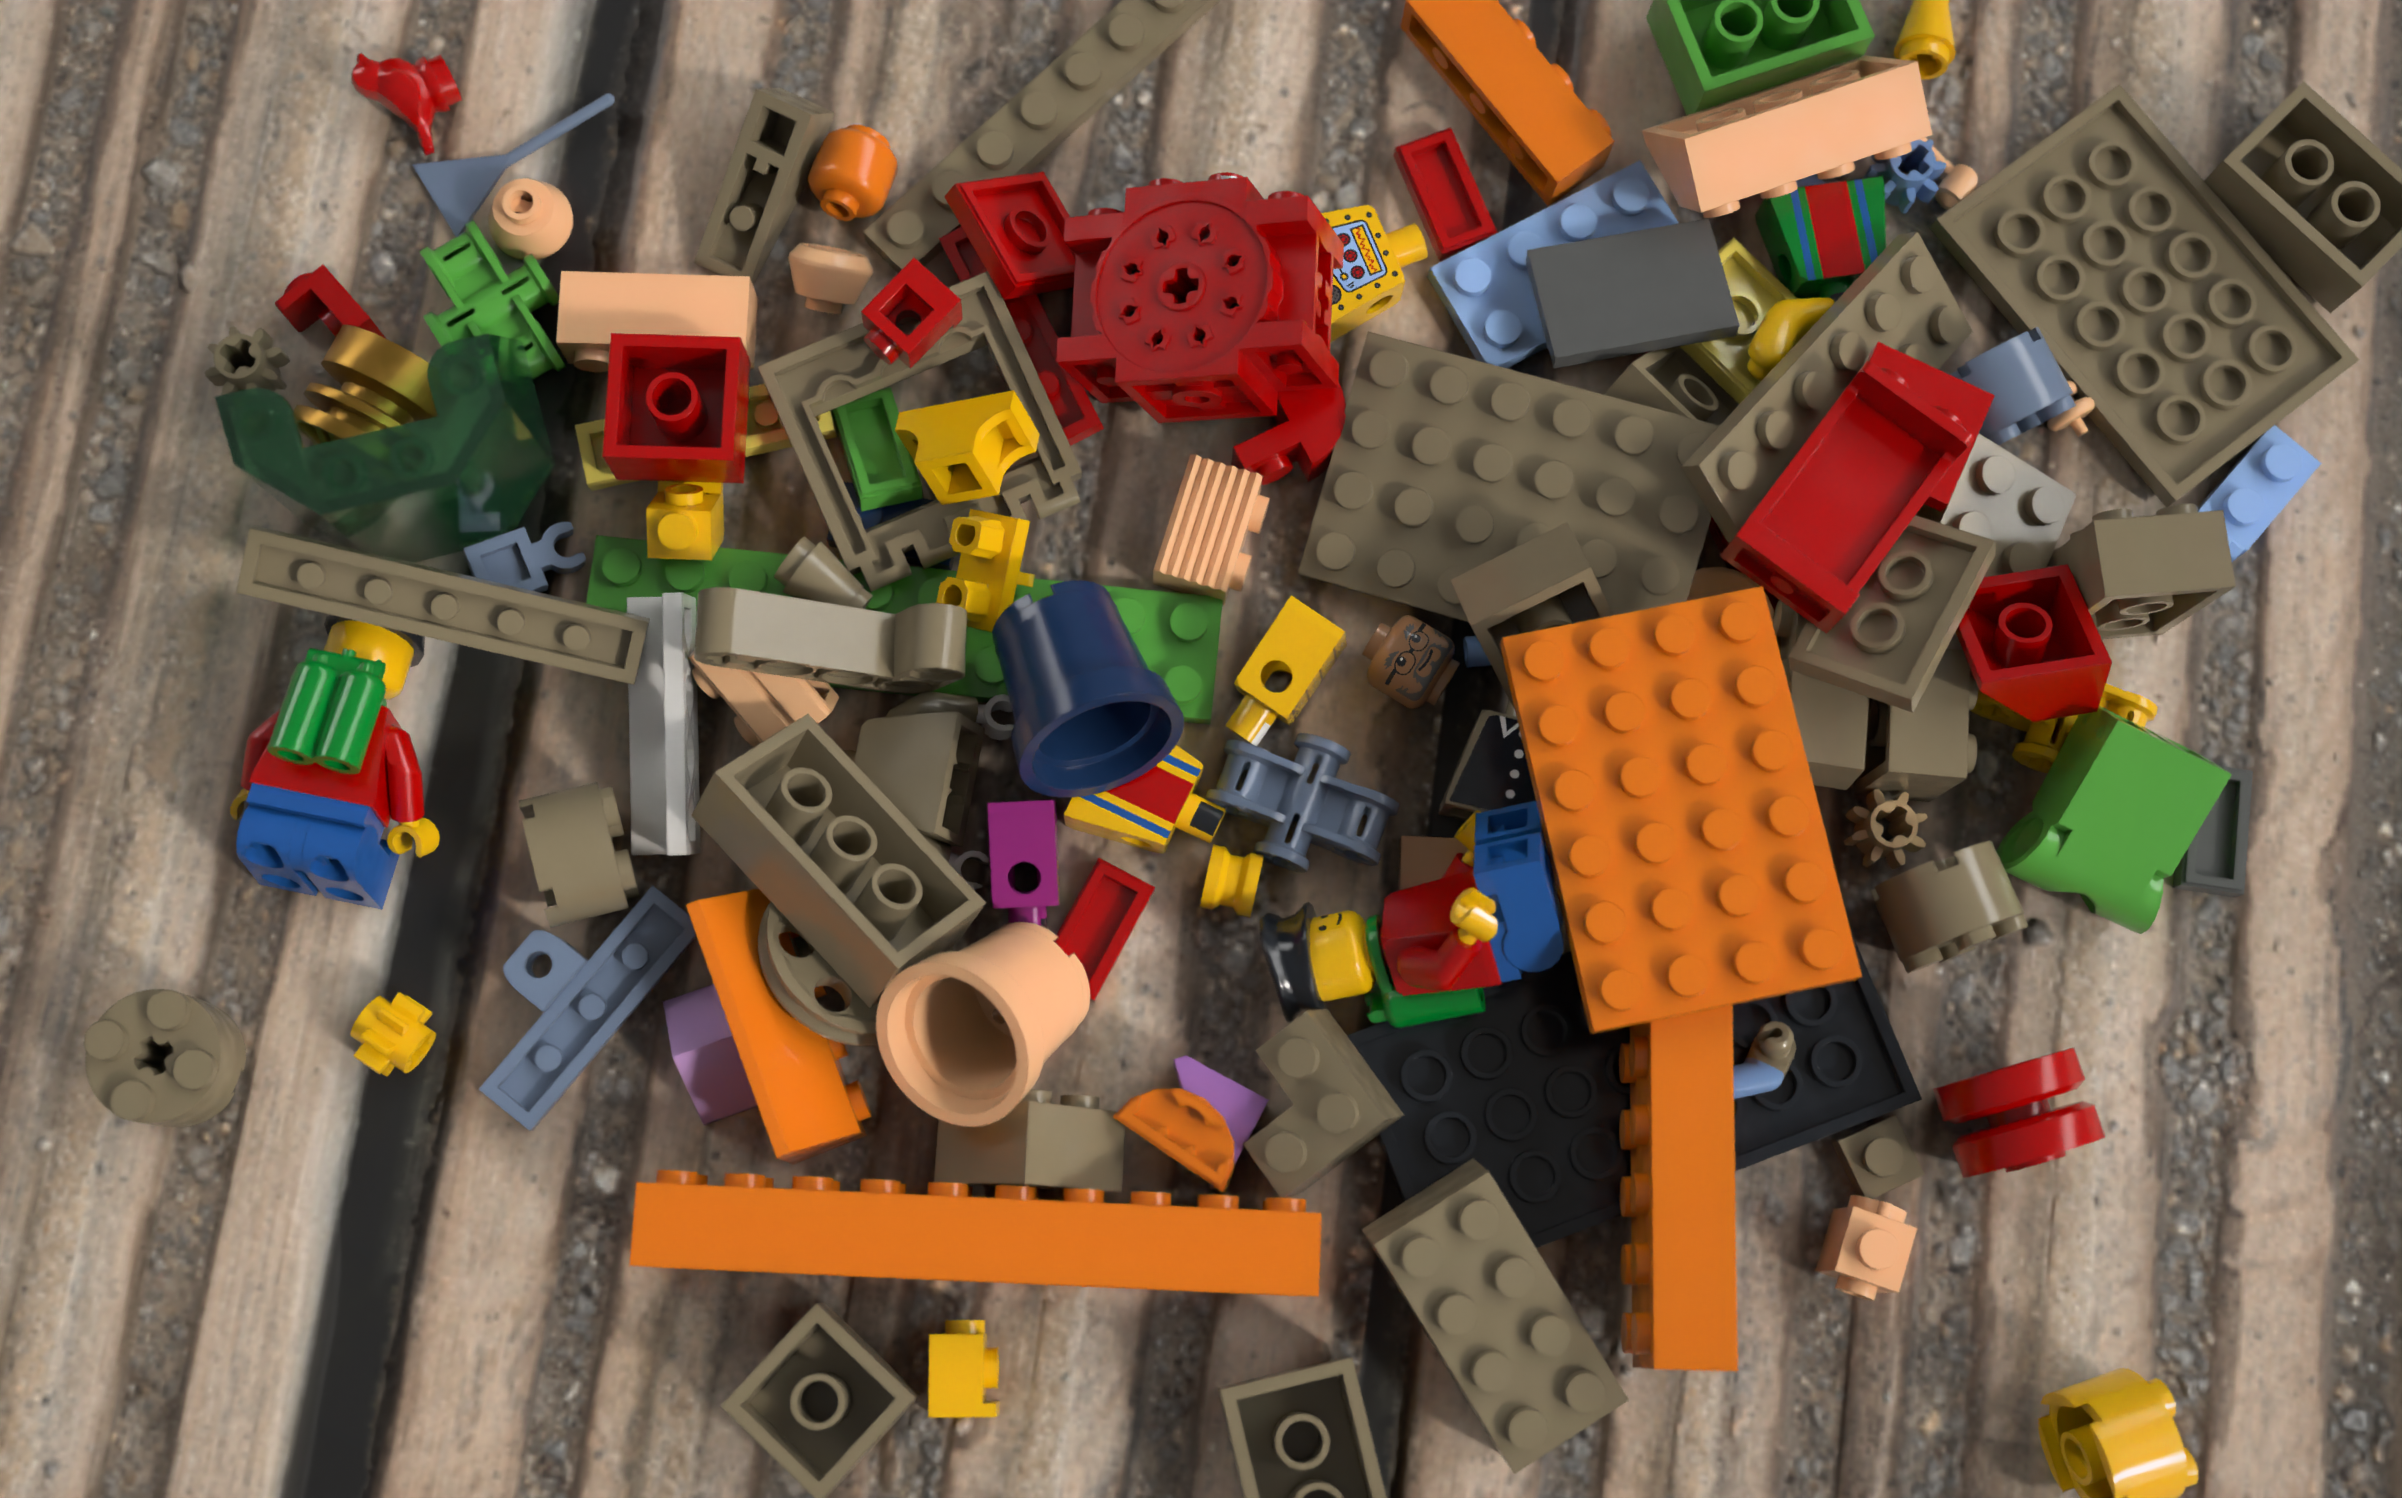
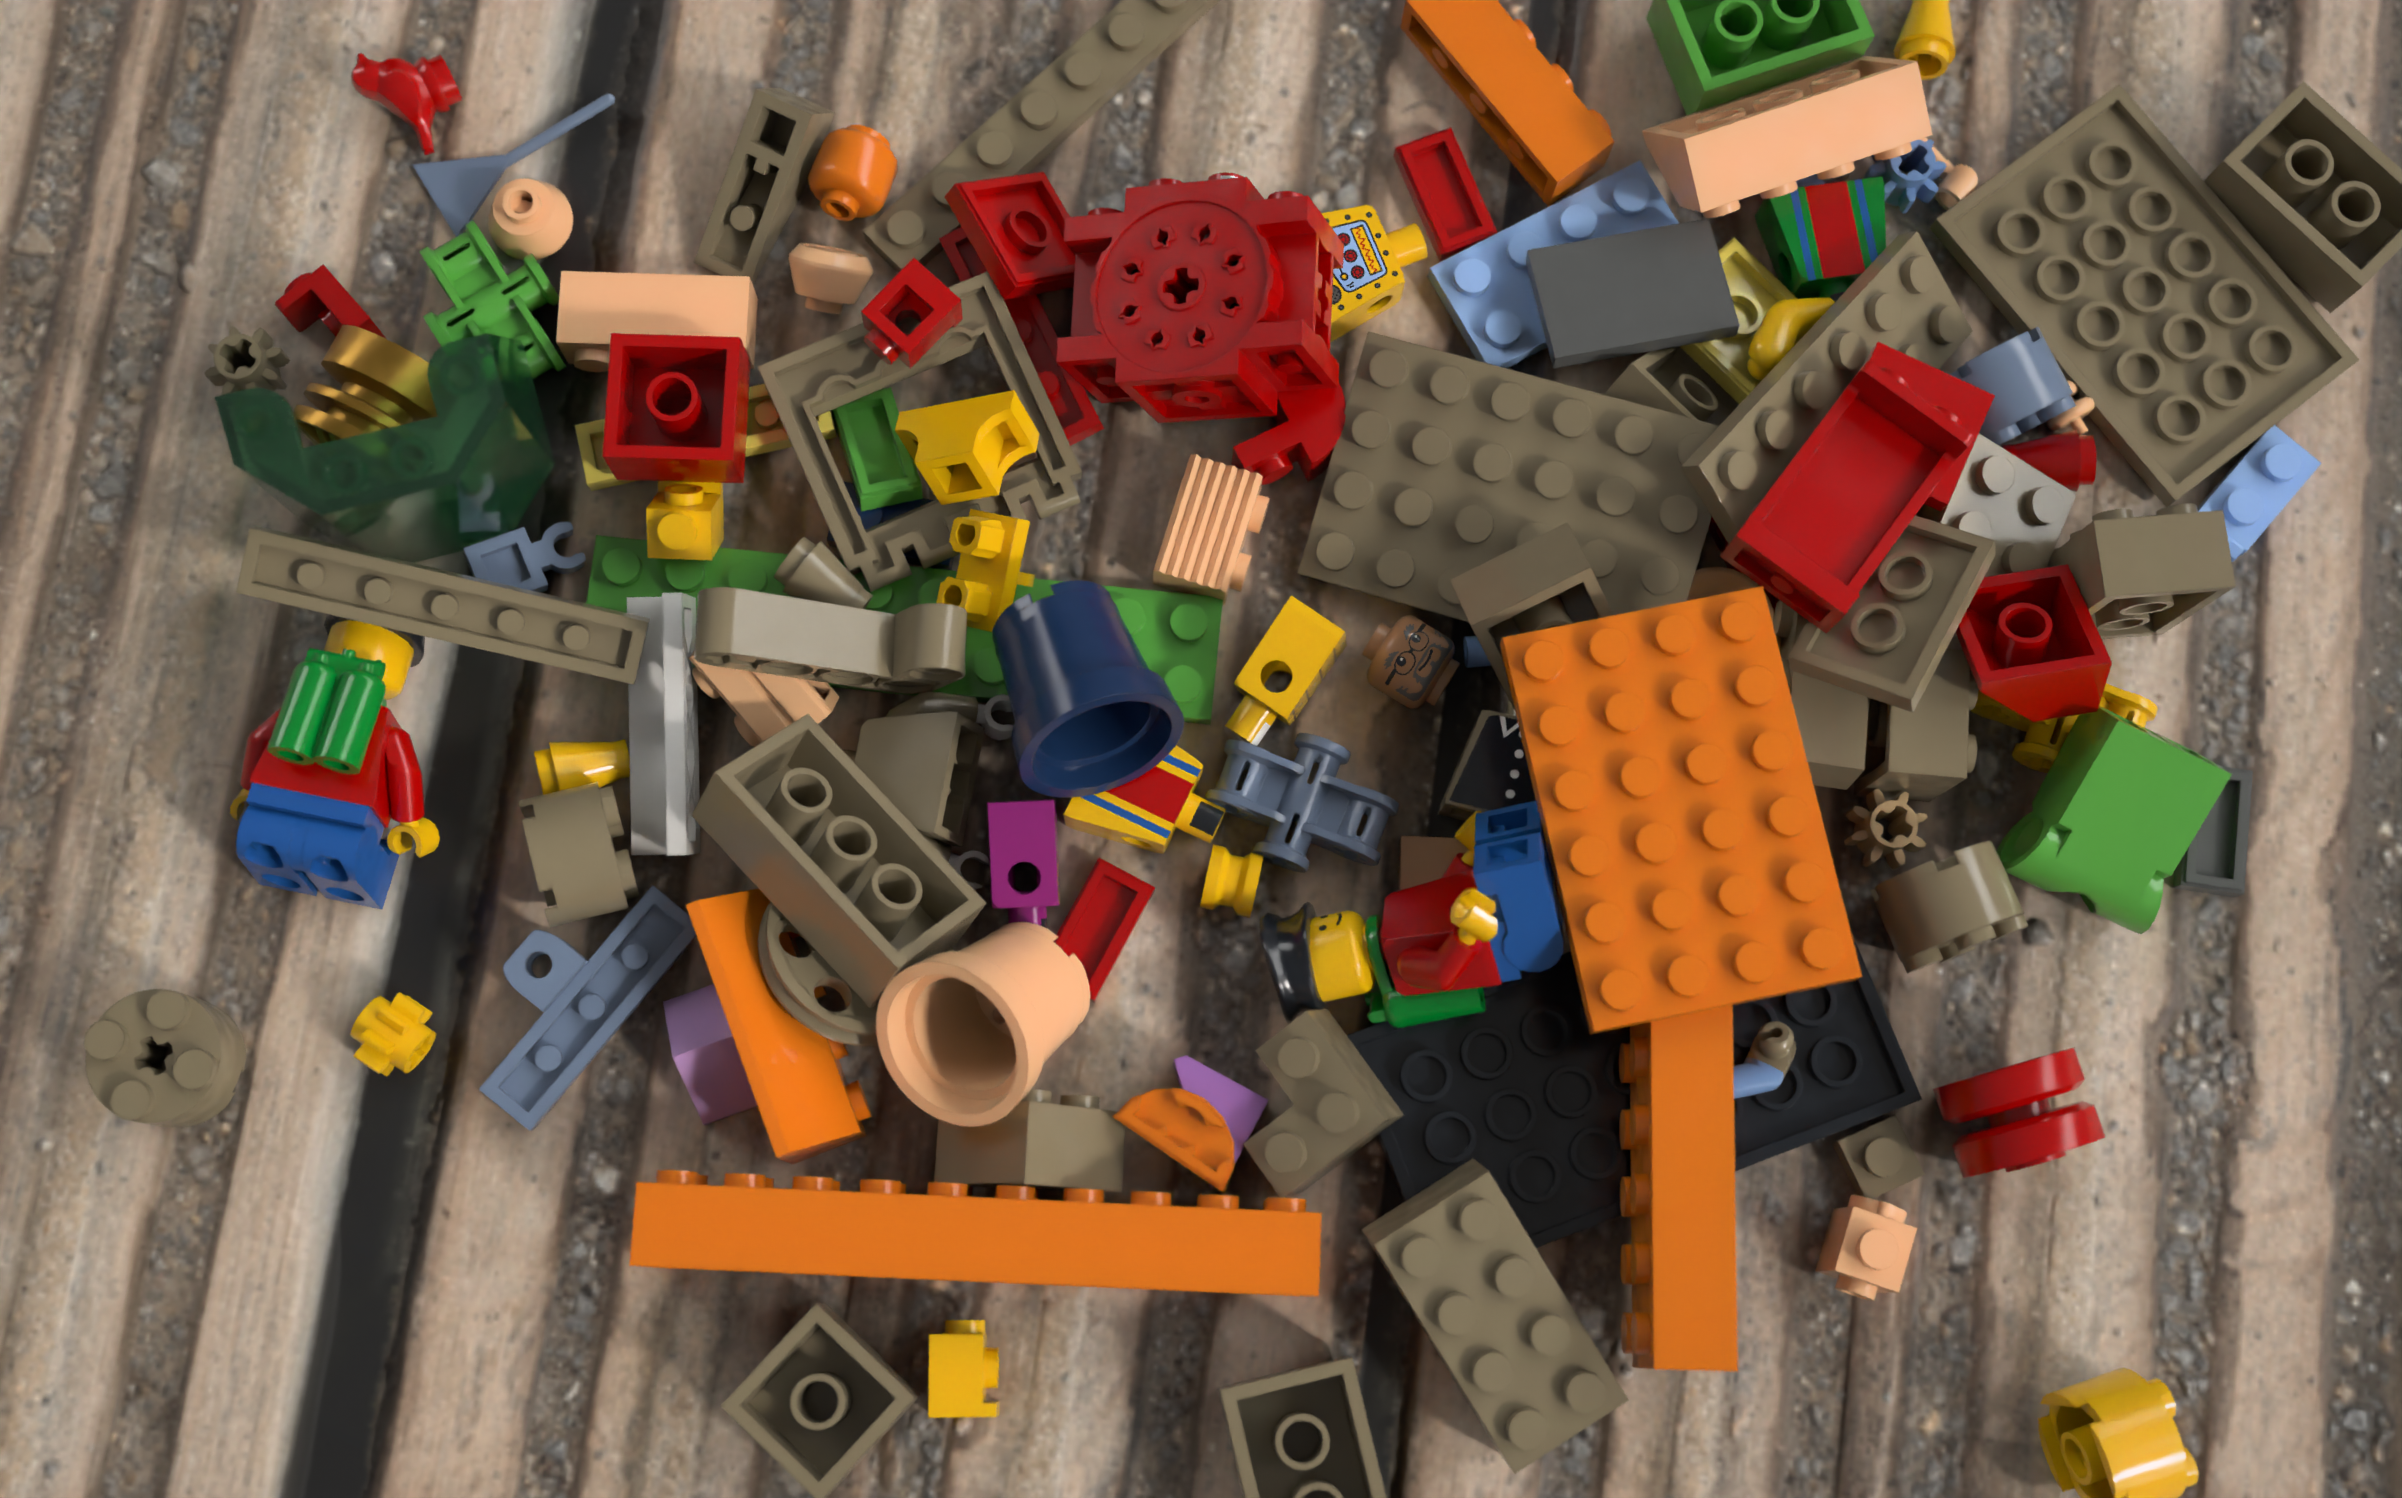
(581, 763): none -> yellow cone
(2061, 456): none -> red cone

